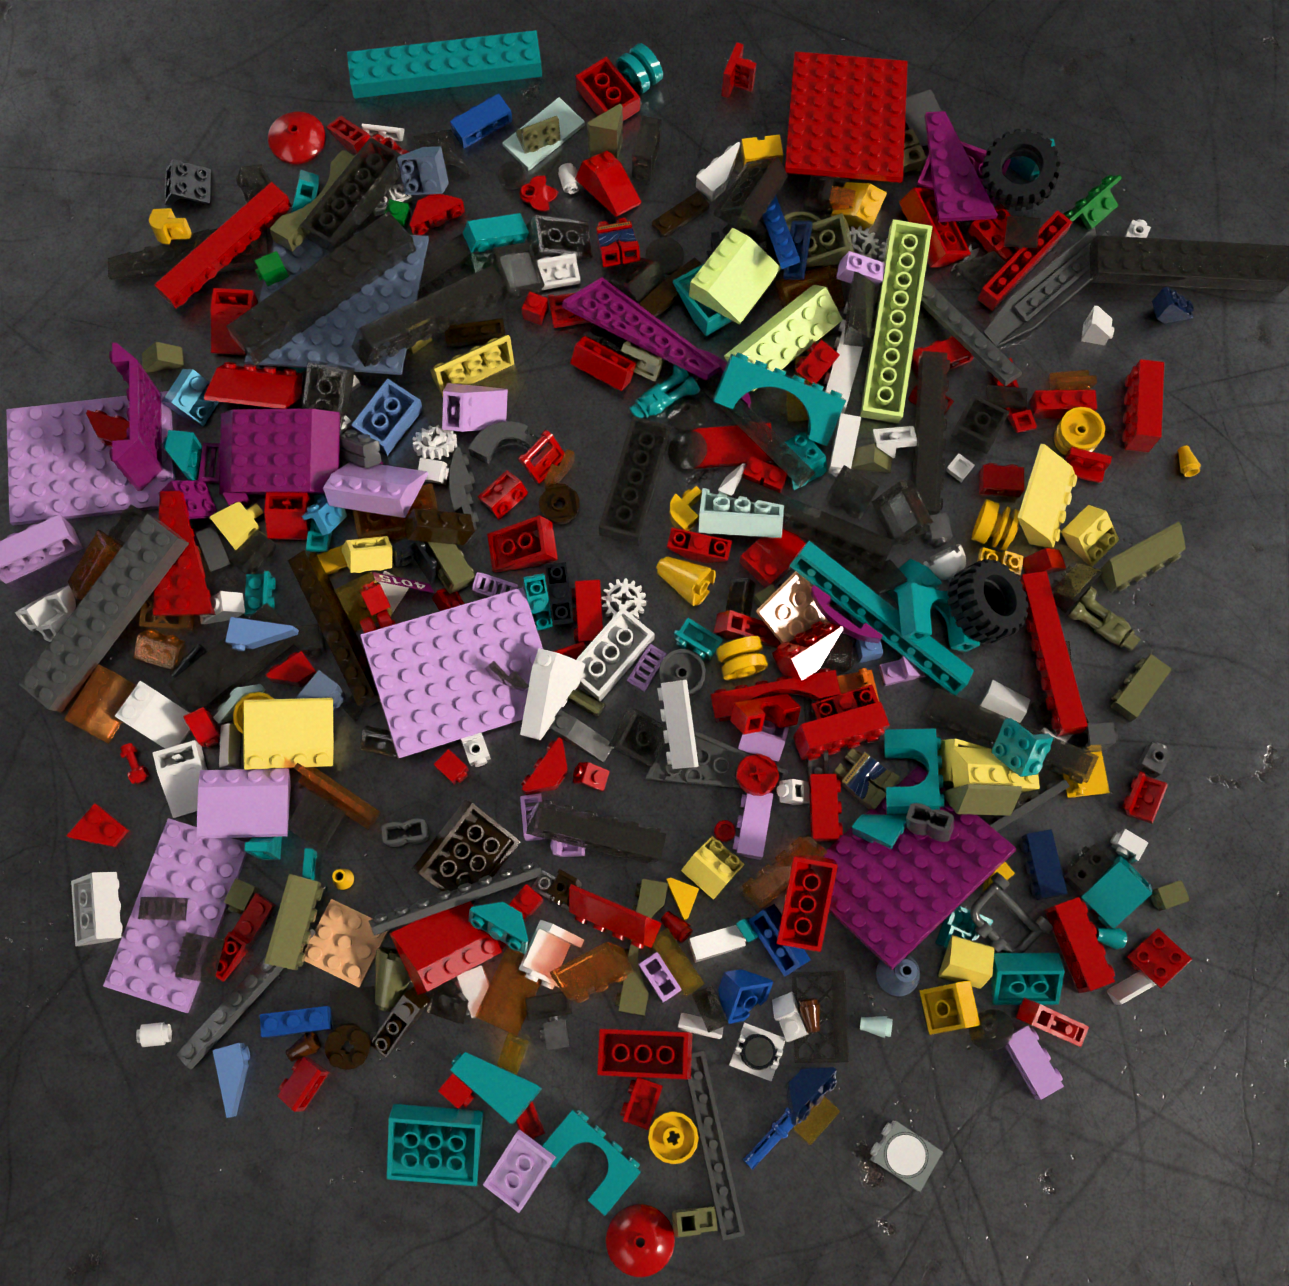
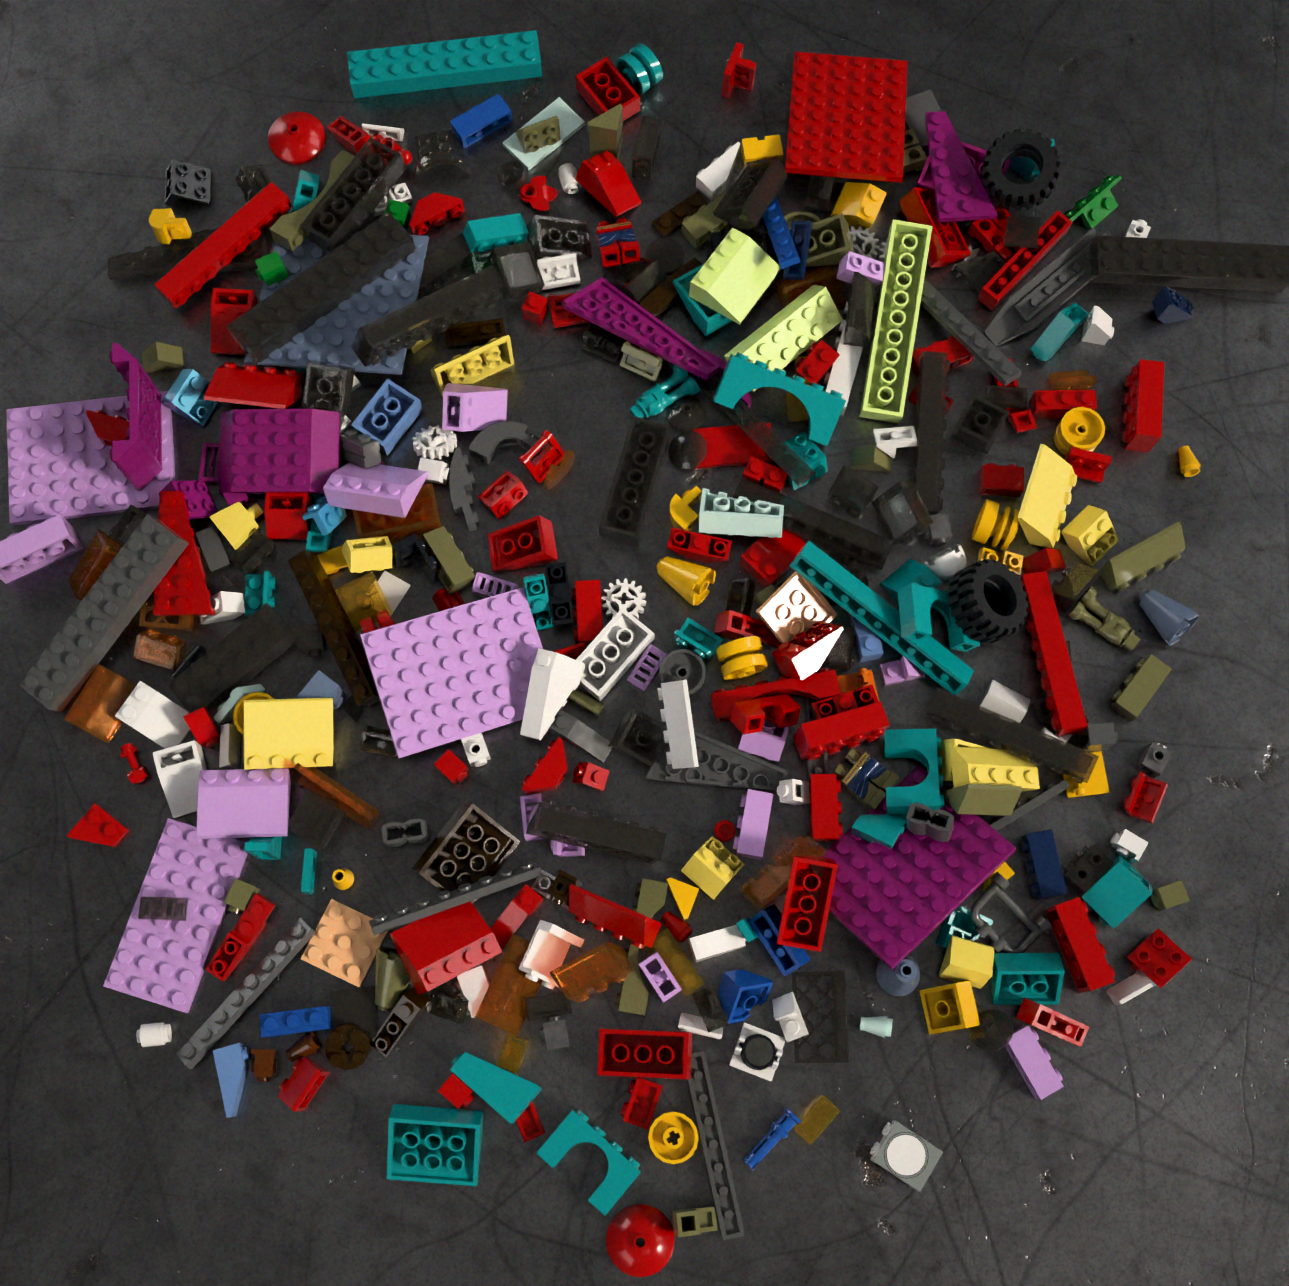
(48, 612): white brick -> none
(96, 908): white slope -> none
(185, 452): teal slope -> none
(199, 958): clear smoke hinge -> none
(254, 634): medium blue slope -> none
(264, 1064): none -> reddish brown brick
(293, 672): red slope -> none
(293, 922): olive slope -> none
(374, 597): red brick -> none
(402, 582): magenta sticker -> none
(423, 171): sand blue slope -> none
(439, 527): dark brown brick -> none
(501, 923): teal slope -> none
(513, 680): clear smoke slope -> none
(519, 1171): lavender plate -> none
(566, 495): dark brown plate -> none
(602, 363): red brick -> none
(699, 226): none -> olive brick
(732, 480): white slope -> none
(757, 774): red tile -> none
(808, 1090): dark blue slope -> none
(811, 1014): reddish brown cone -> none
(841, 198): clear orange slope -> none
(843, 443): white slope -> none
(866, 633): magenta slope -> none
(885, 579): clear smoke piece -> none
(960, 467): white plate -> none
(1021, 749): teal bracket -> none
(1059, 331): none -> teal arch
(1112, 937): teal cone -> none
(1167, 615): none -> sand blue cone

